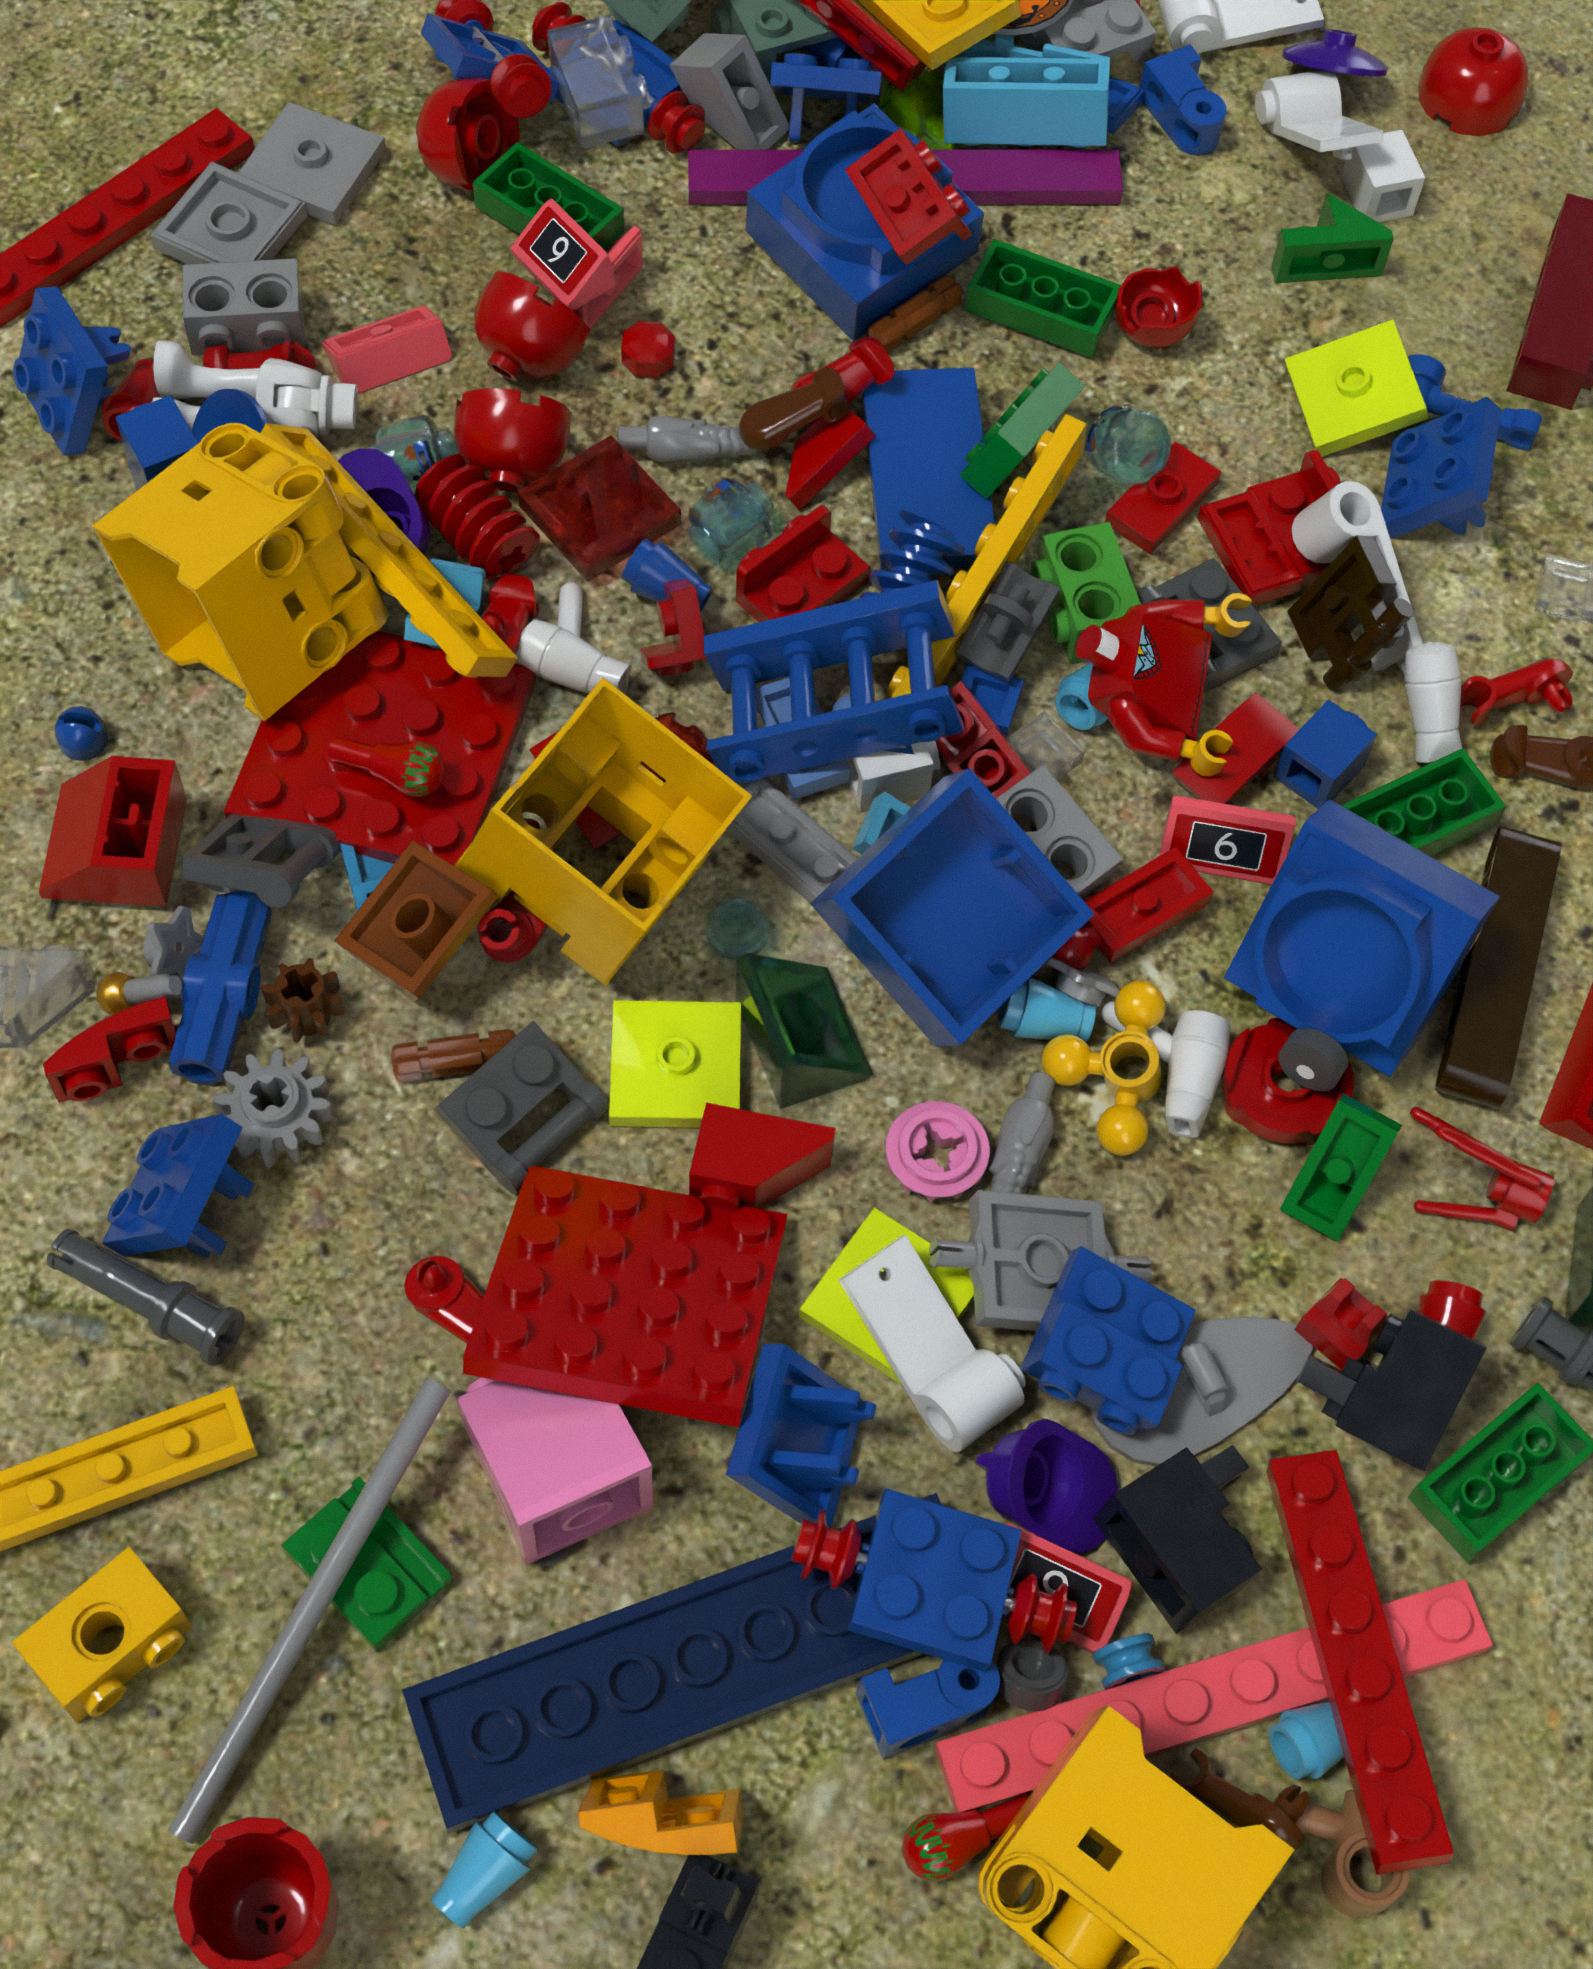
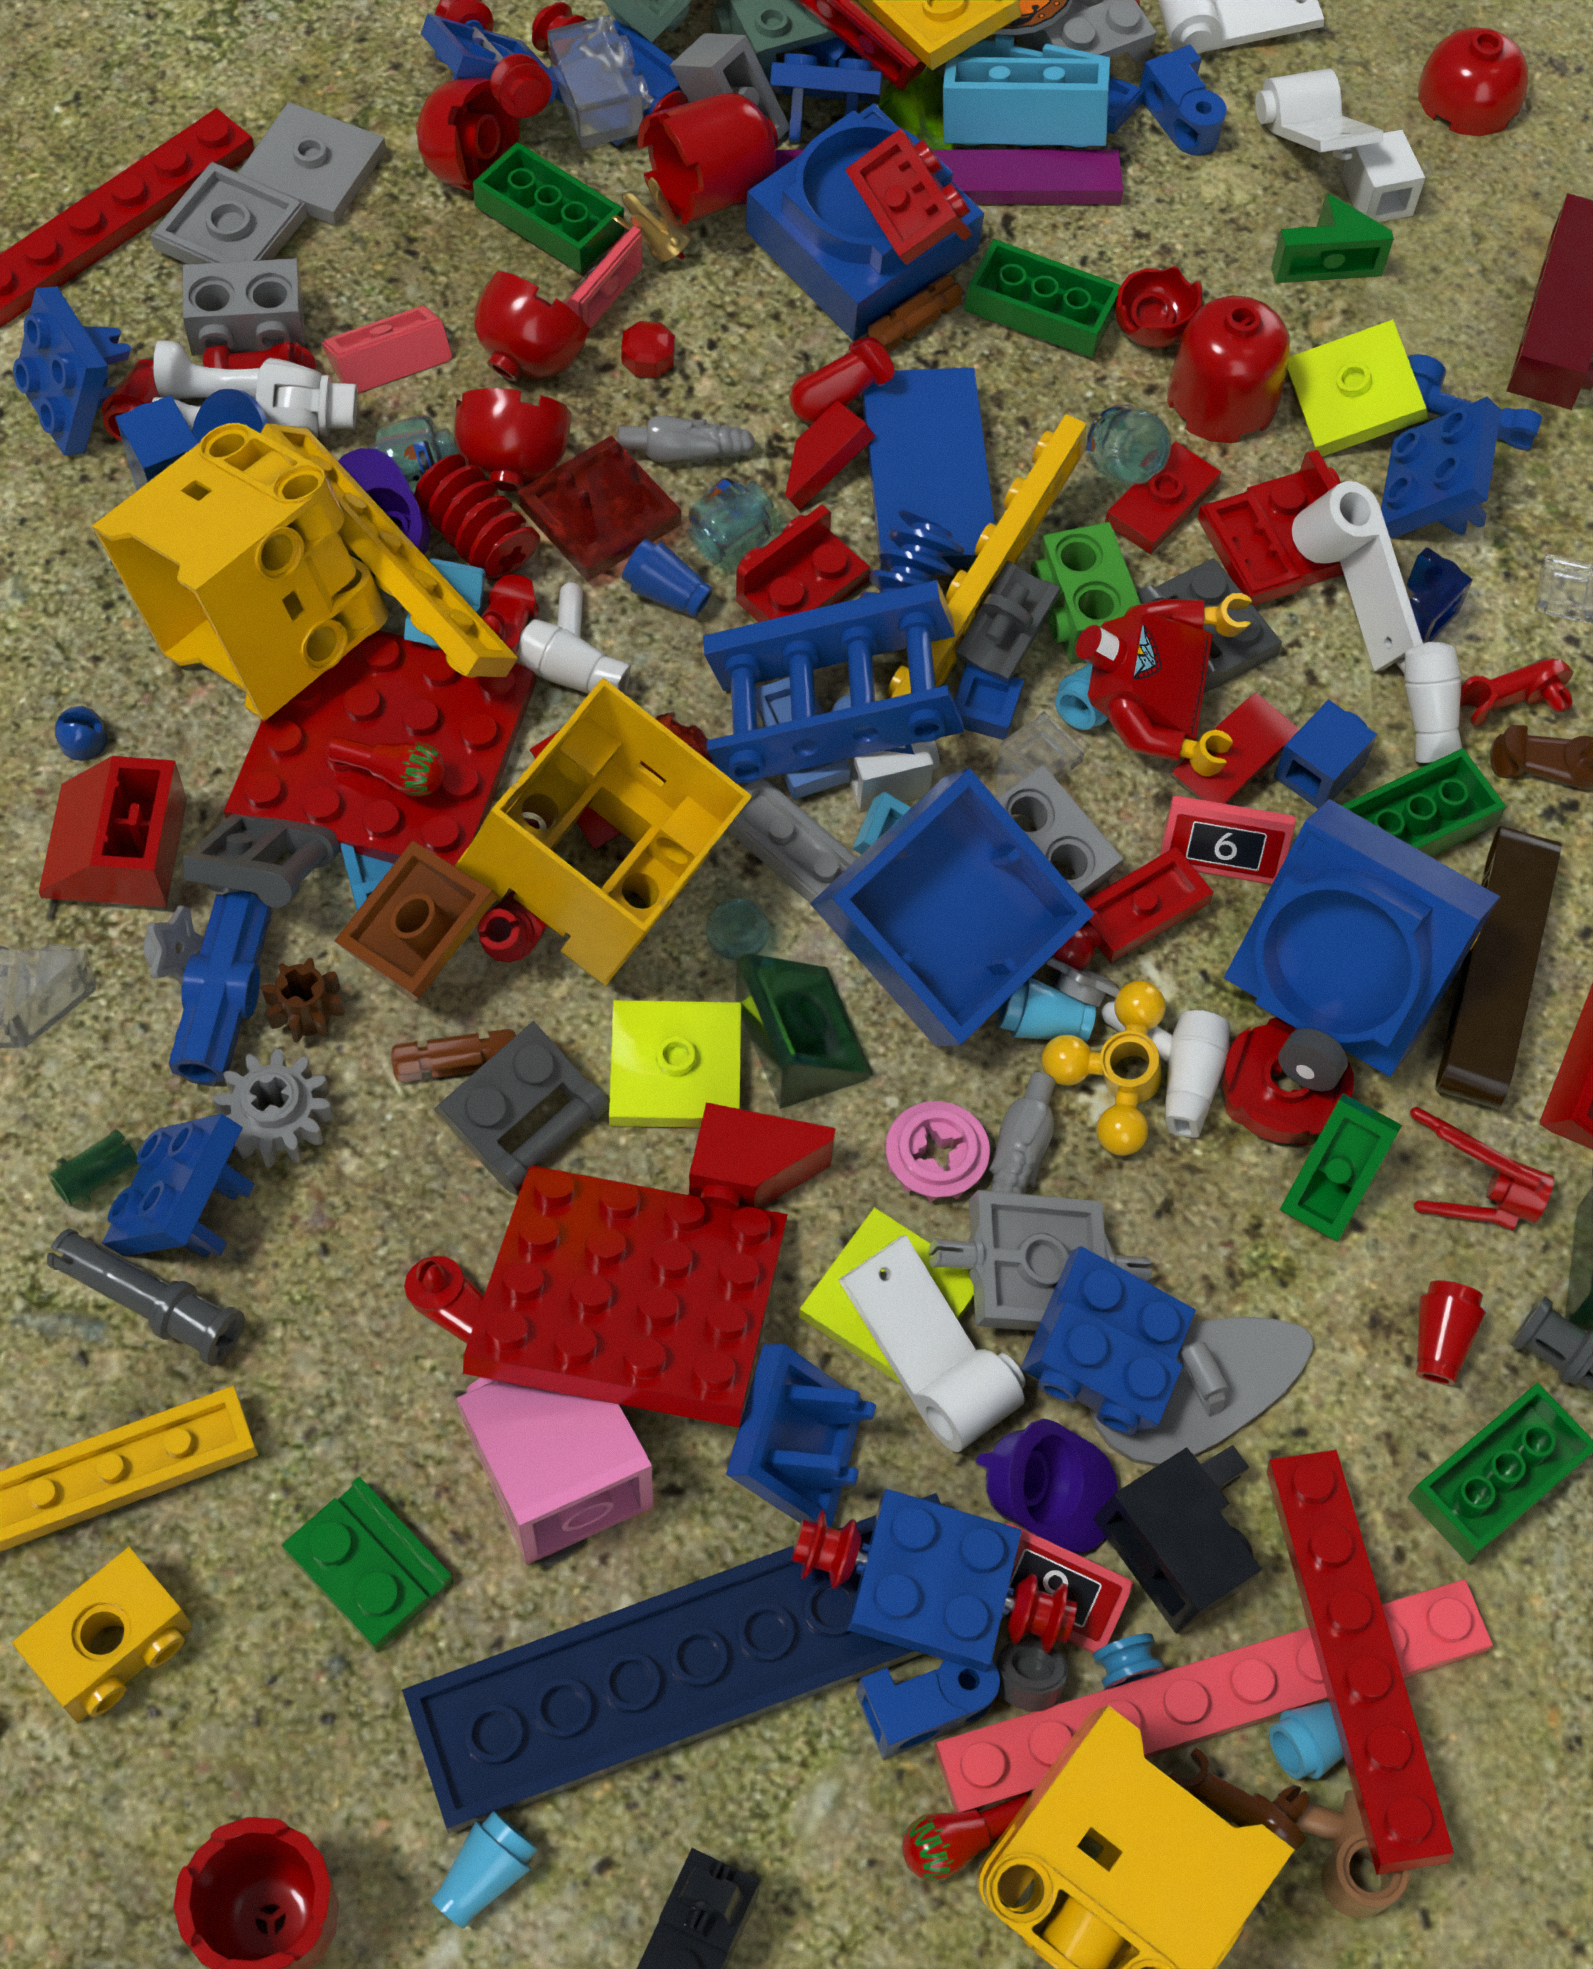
(90, 1060): red slope -> none
(92, 1168): none -> clear green pin
(123, 991): piece -> none
(308, 1612): light grey piece -> none
(564, 257): slope -> none
(641, 1816): light orange slope -> none
(664, 236): none -> pearl gold piece
(678, 617): red bracket -> none
(708, 153): none -> red cylinder
(773, 419): reddish brown piece -> none
(981, 746): red slope -> none
(1020, 428): green piece -> none
(1230, 369): none -> red cylinder
(1336, 54): dark purple dish -> none
(1340, 600): dark brown plate -> none
(1342, 1323): red tile -> none
(1411, 1391): black hinge -> none
(1438, 591): none -> clear blue bracket

